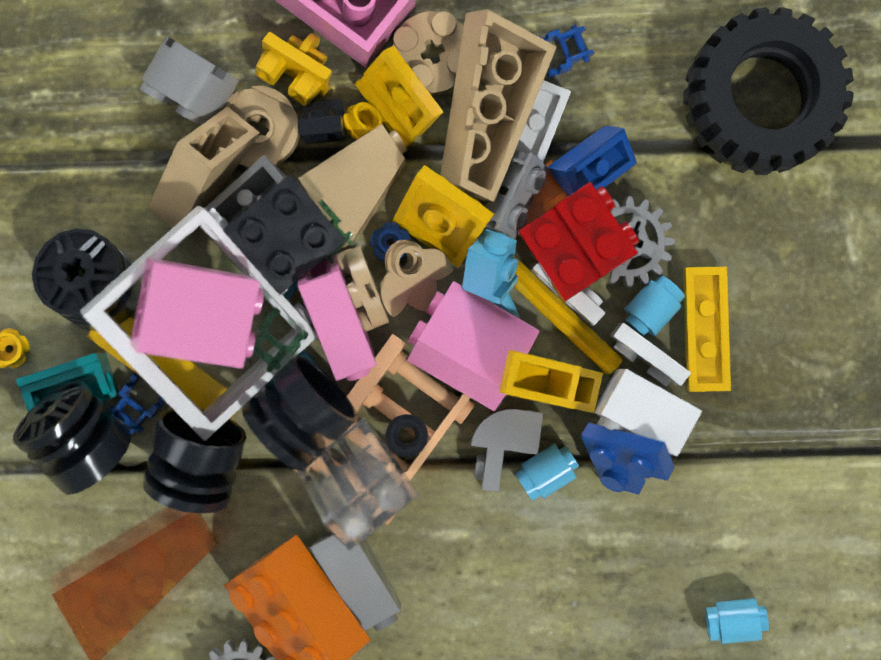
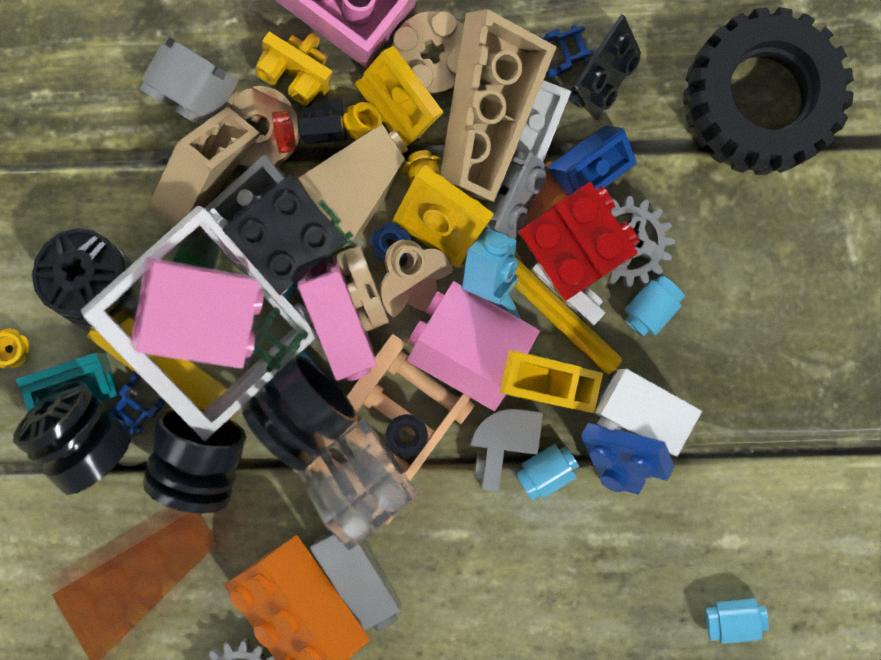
(198, 252): none -> dark green tile
(284, 131): none -> clear red tile
(418, 160): none -> yellow plate
(607, 69): none -> black hinge
(662, 367): white plate -> none
(707, 329): yellow plate -> none

